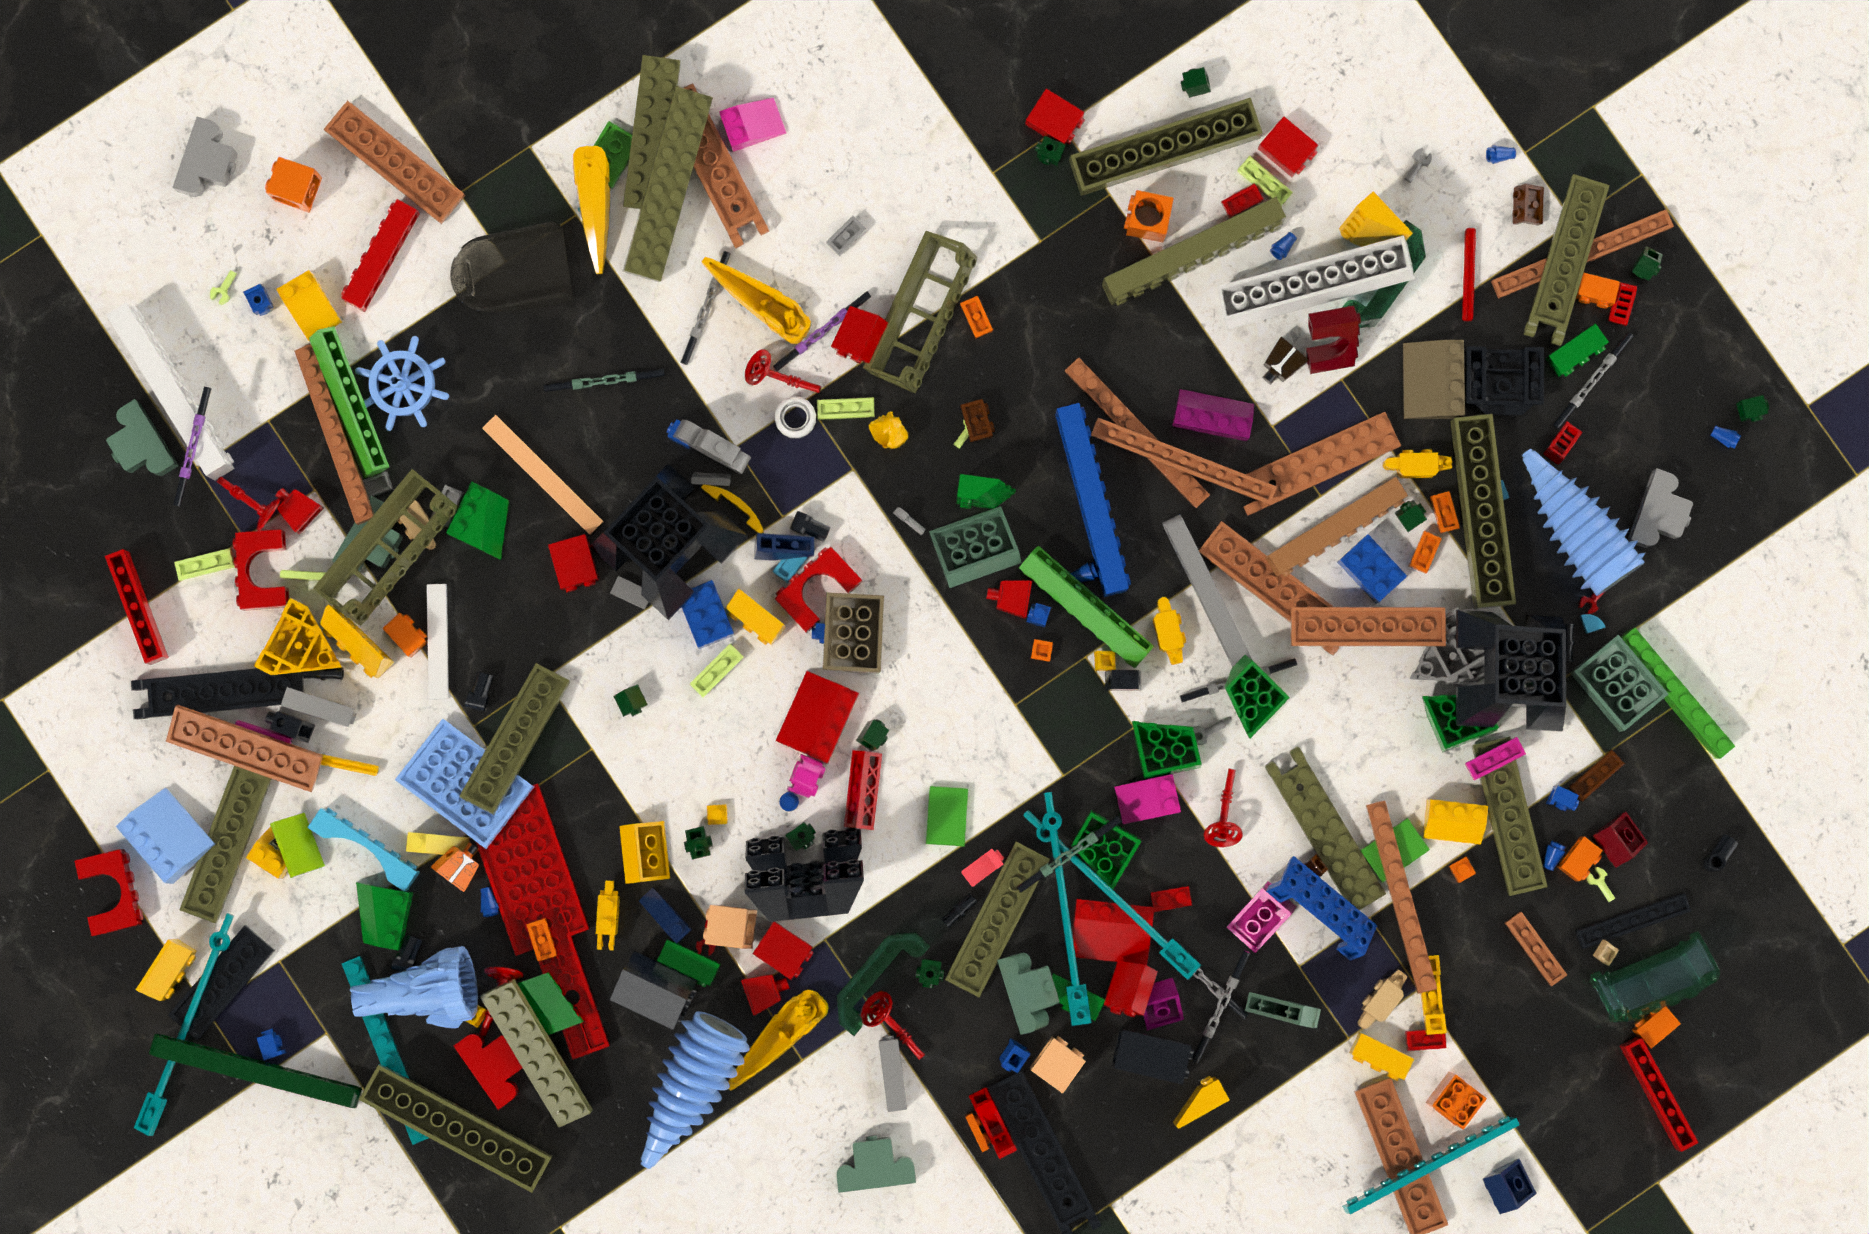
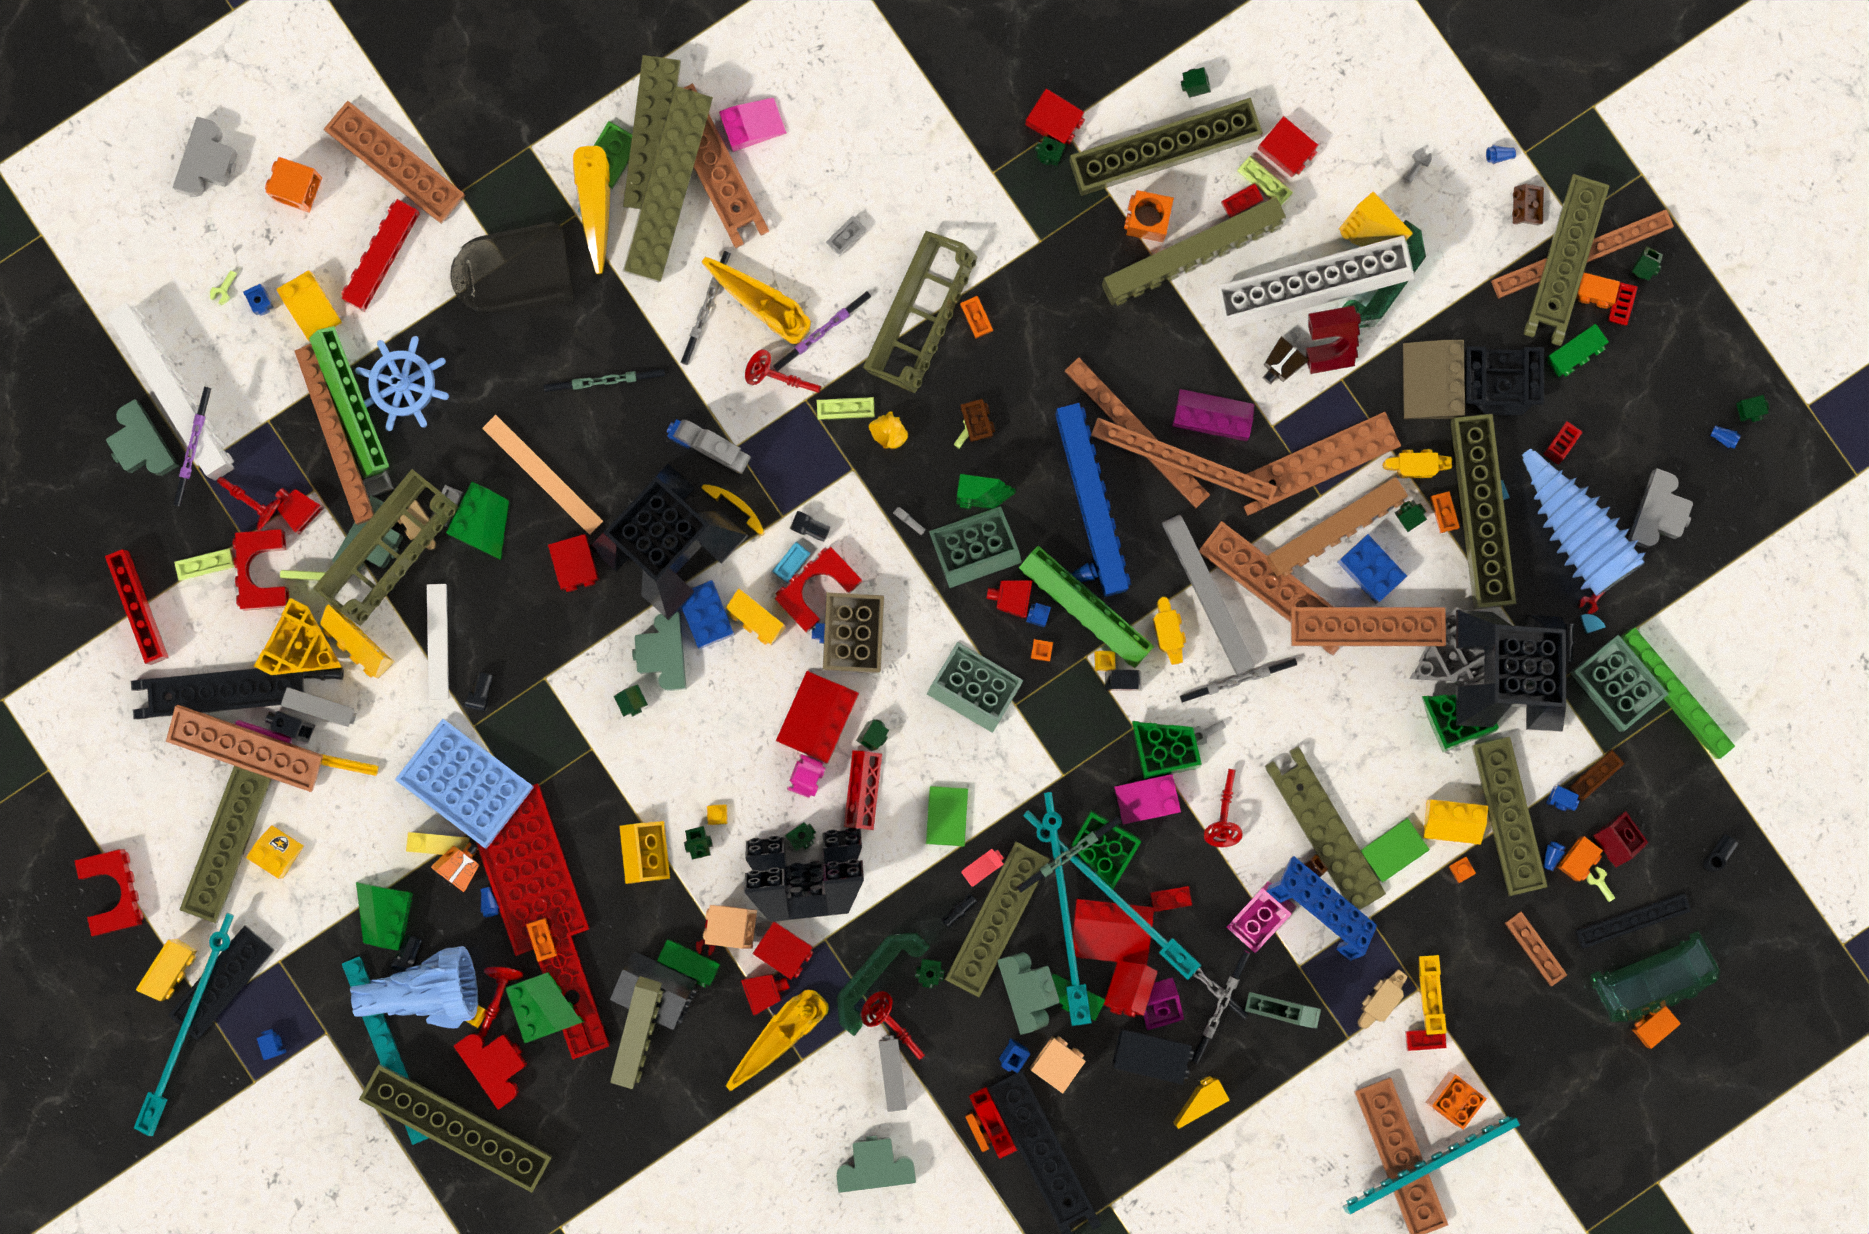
(165, 836): light blue slope -> none
(255, 1071): dark green beam -> none
(297, 845): lime tile -> none
(397, 871): medium azure arch -> none
(405, 634): orange brick -> none
(514, 739): olive plate -> none
(536, 1053): plate -> none
(607, 915): yellow hinge -> none
(629, 592): light grey tile -> none
(636, 1032): none -> olive brick
(662, 653): none -> sand green brick
(665, 915): dark blue slope -> none
(692, 1081): light blue cone -> none
(711, 479): light grey tile -> none
(716, 670): yellowish green plate -> none
(782, 547): dark blue slope -> none
(789, 801): blue plate -> none
(795, 432): white wheel -> none
(859, 335): red brick -> none
(974, 687): none -> sand green slope
(1253, 695): green wedge -> none
(1282, 247): blue cone -> none
(1381, 1057): yellow brick -> none
(1401, 897): nougat plate -> none
(1425, 552): orange plate -> none
(1469, 274): red axle -> none
(1495, 758): dark pink plate -> none
(1509, 1186): dark blue slope -> none
(1605, 952): tan tile -> none
(1609, 360): piece -> none
(1659, 1094): red brick -> none

